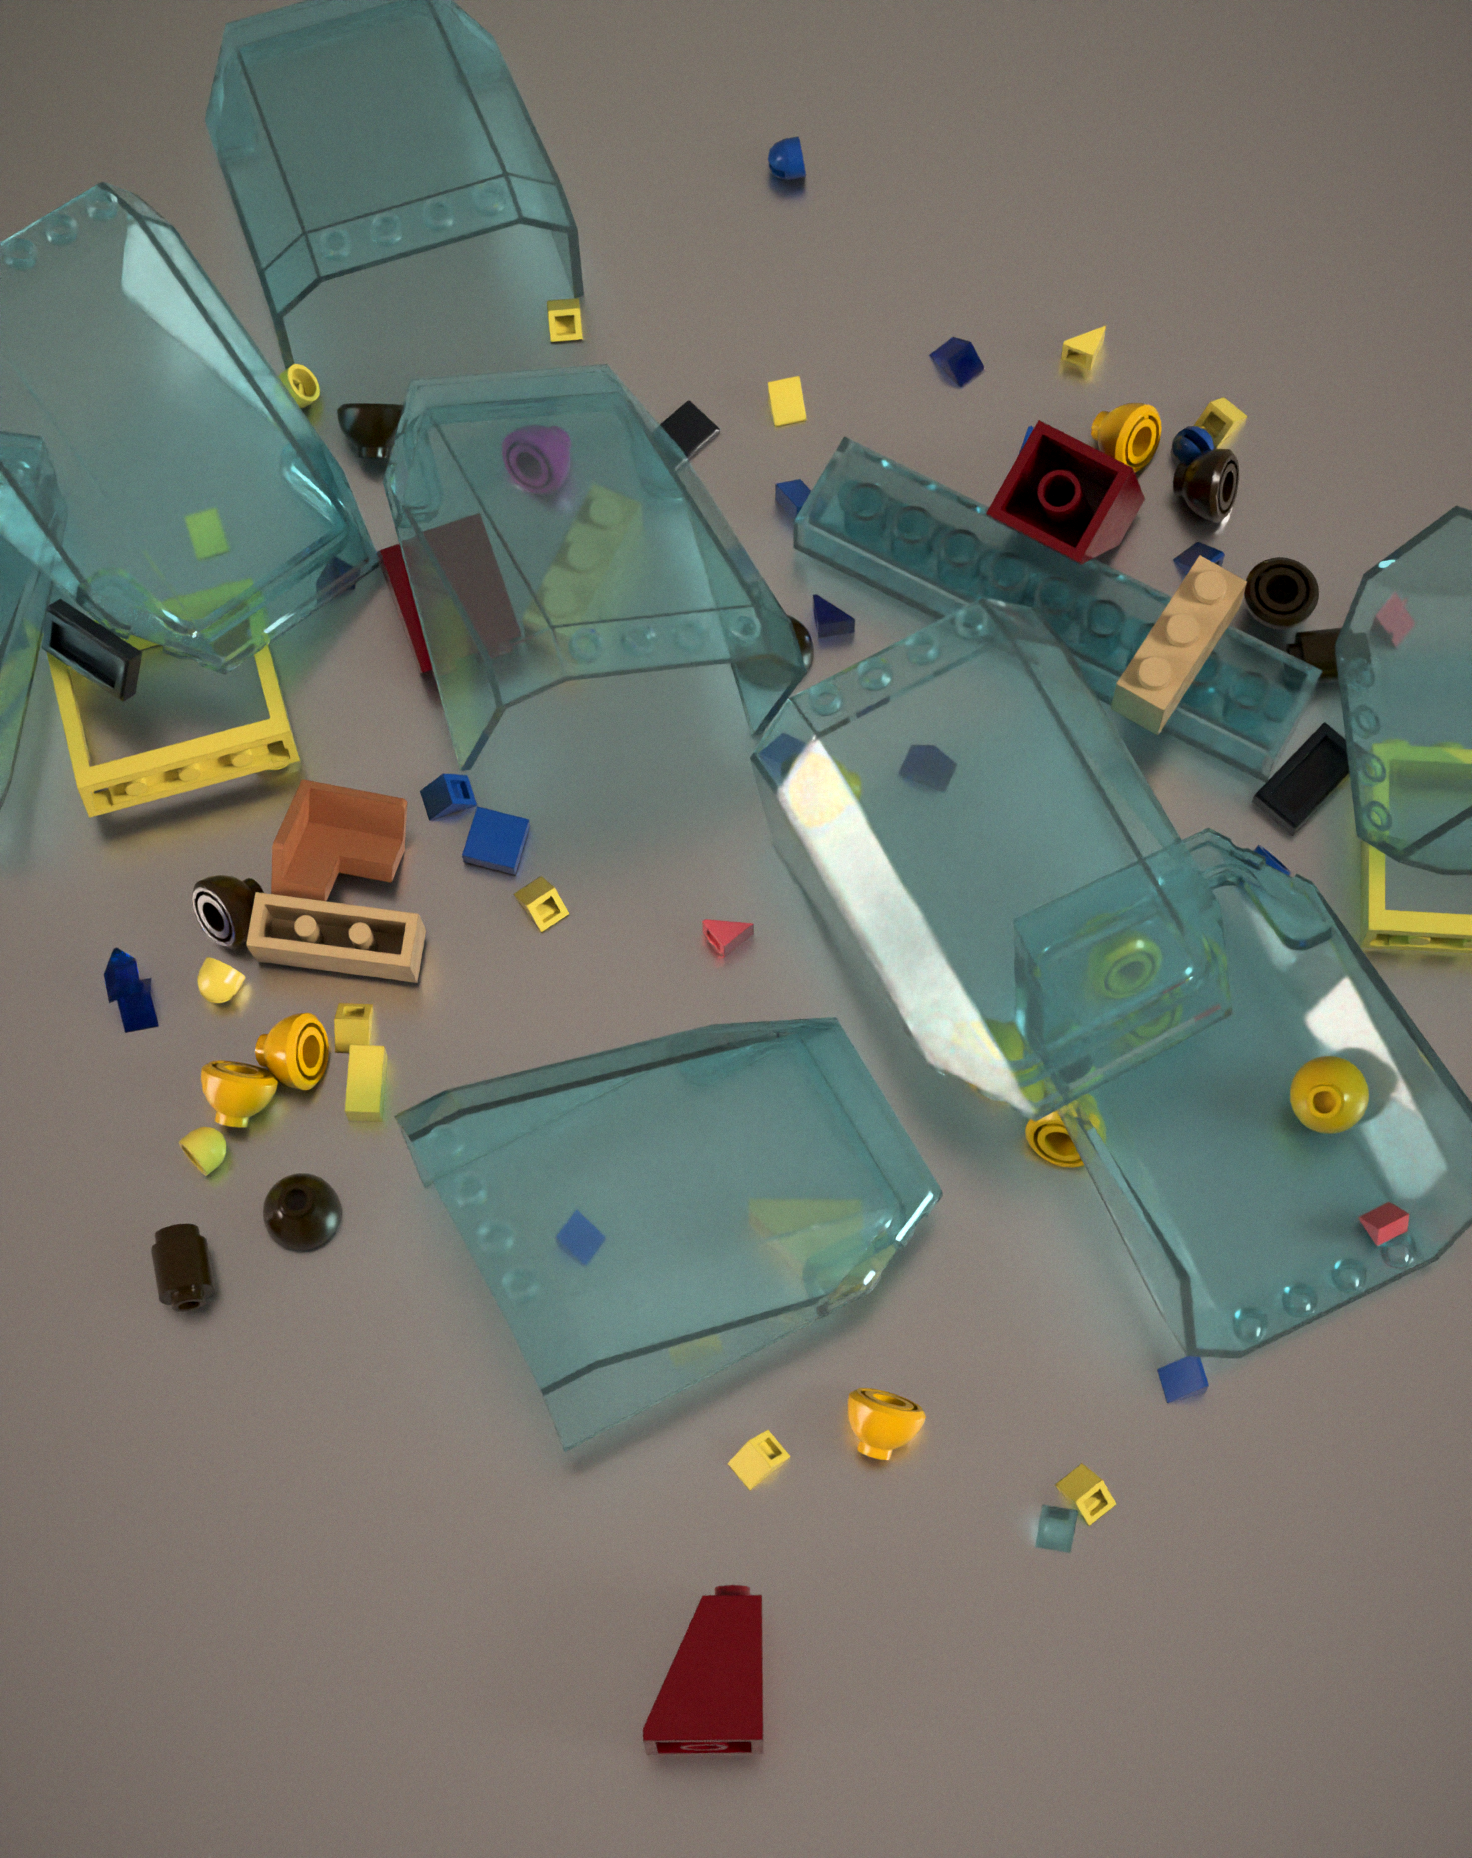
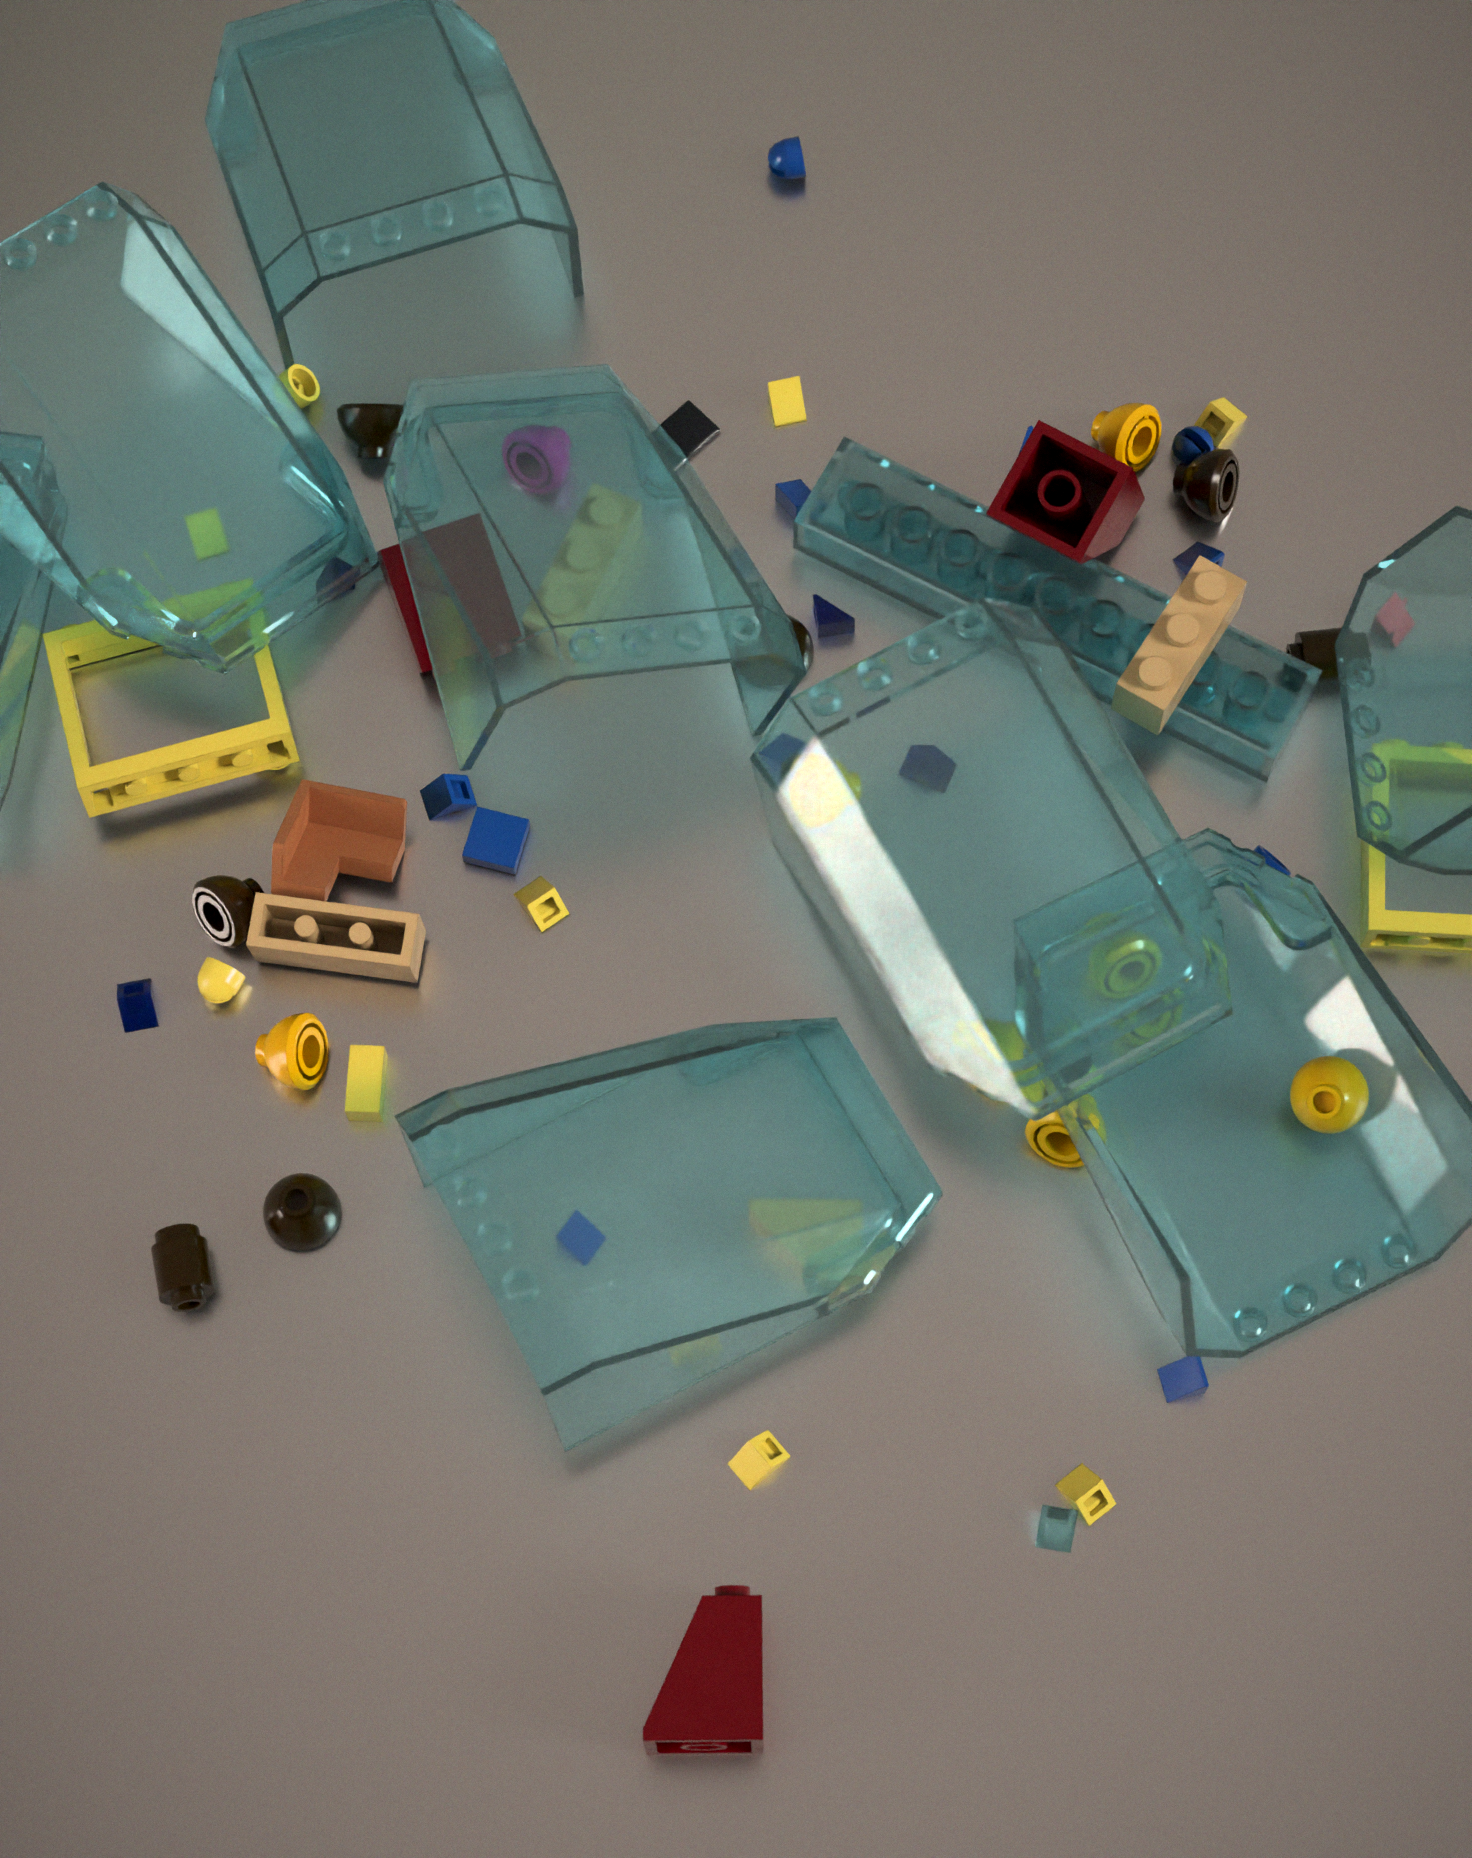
(91, 650): black tile -> none
(121, 975): clear blue piece -> none
(204, 1148): light yellow hinge -> none
(237, 1090): yellow brick -> none
(352, 1025): light yellow piece -> none
(564, 319): light yellow piece -> none
(726, 934): coral piece -> none
(883, 1421): yellow brick -> none
(958, 360): clear blue piece -> none
(1083, 348): light yellow piece -> none
(1281, 593): dark brown brick -> none
(1305, 780): black tile -> none
(1385, 1222): coral piece -> none

